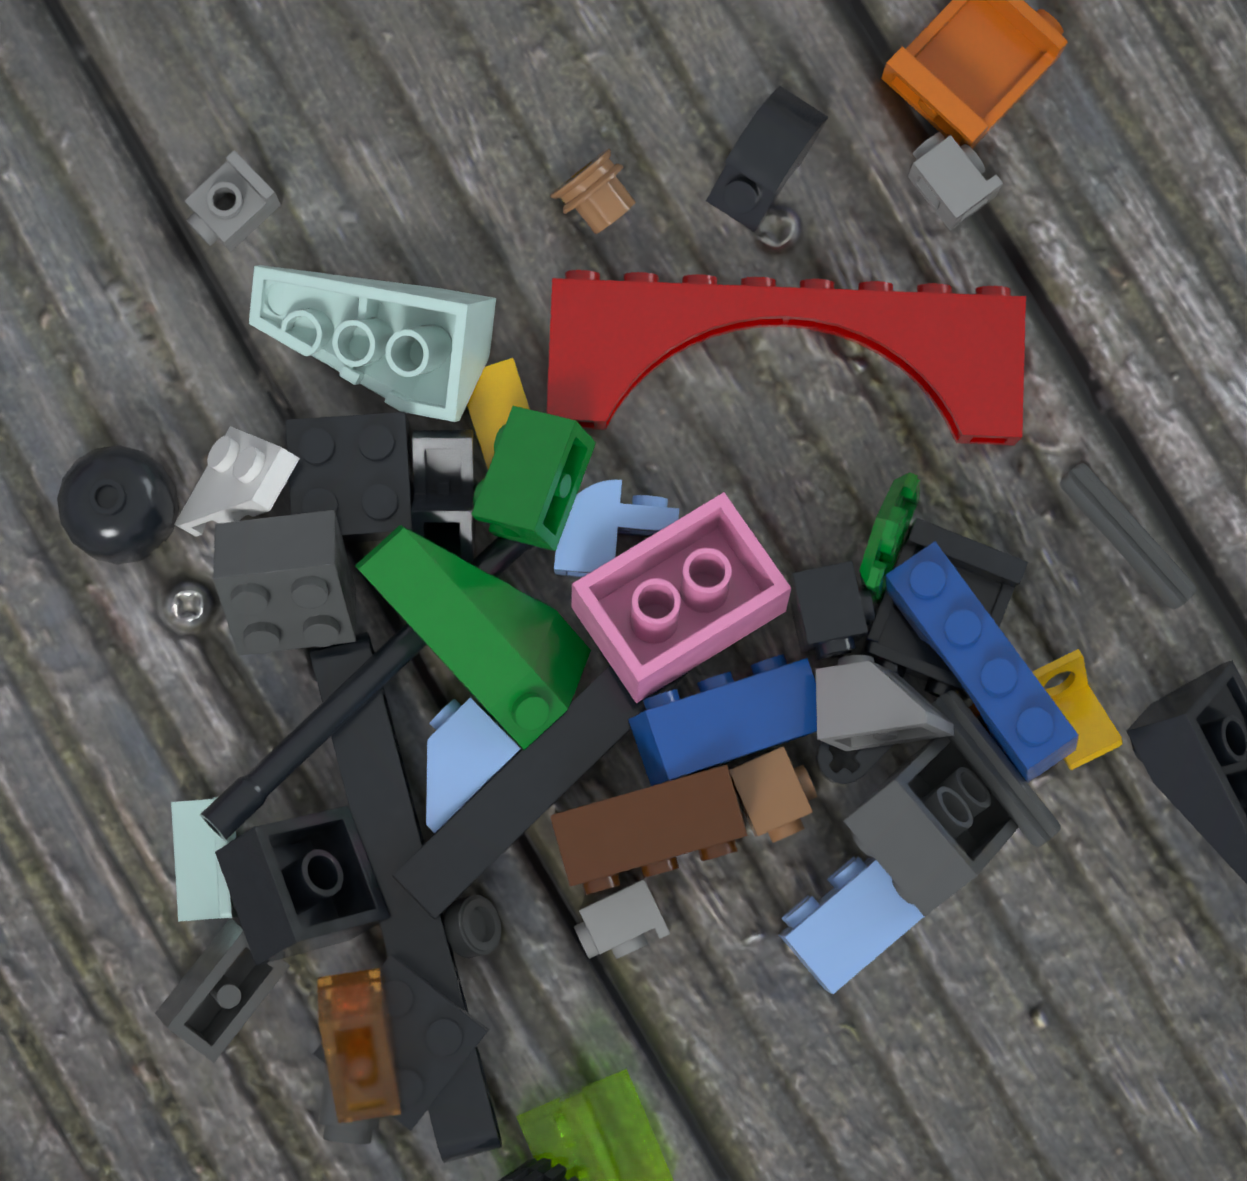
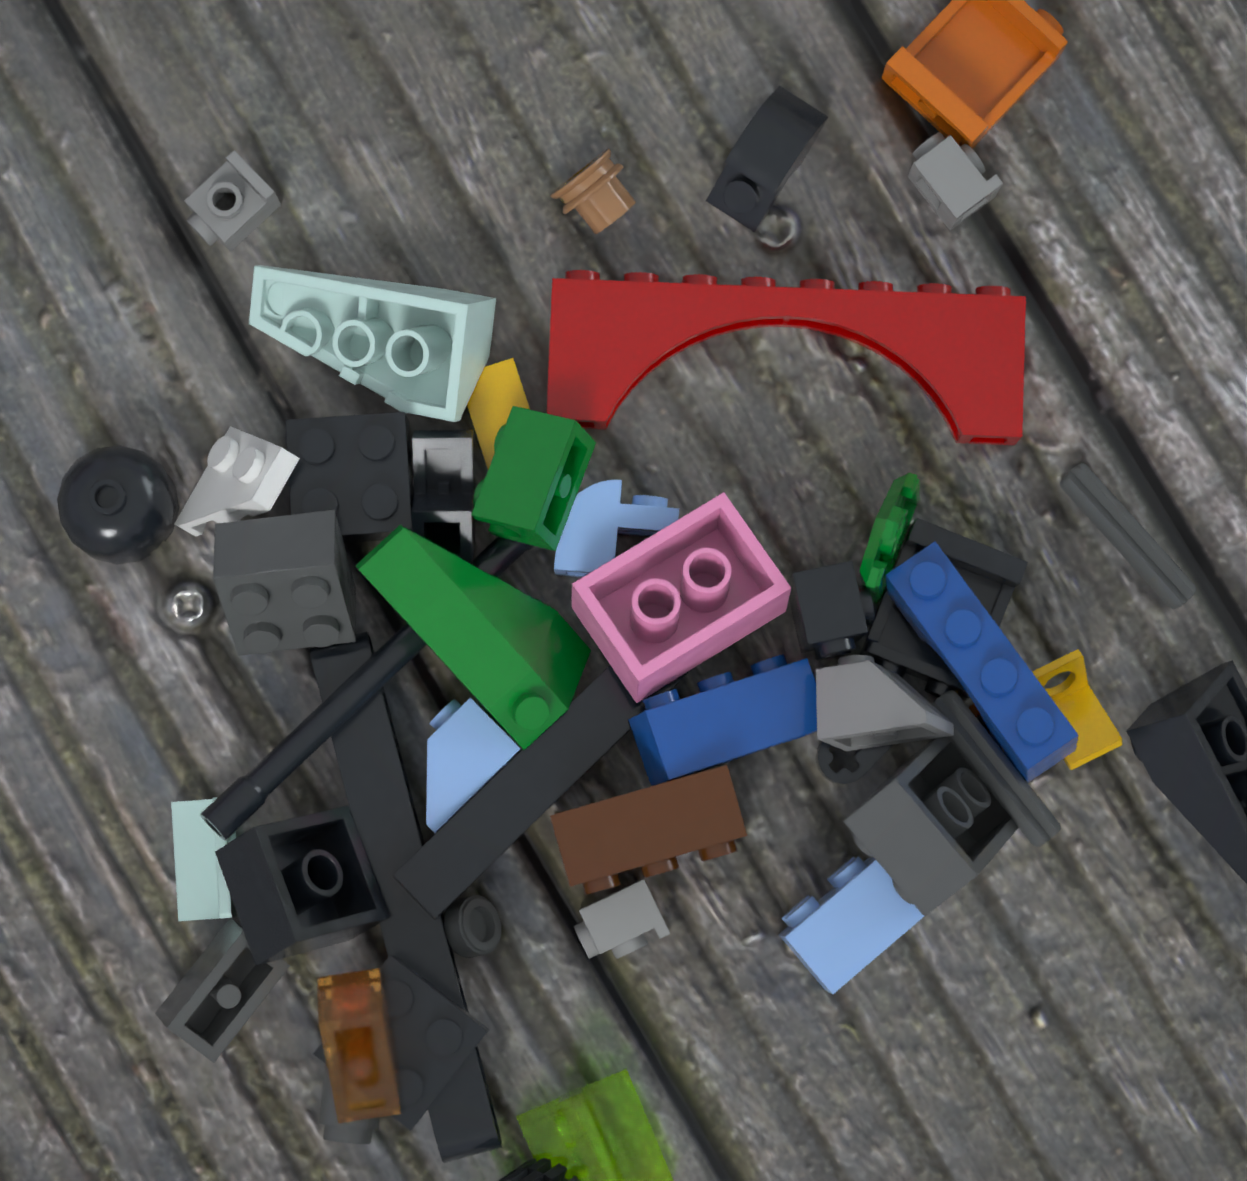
(773, 794): medium nougat brick -> none

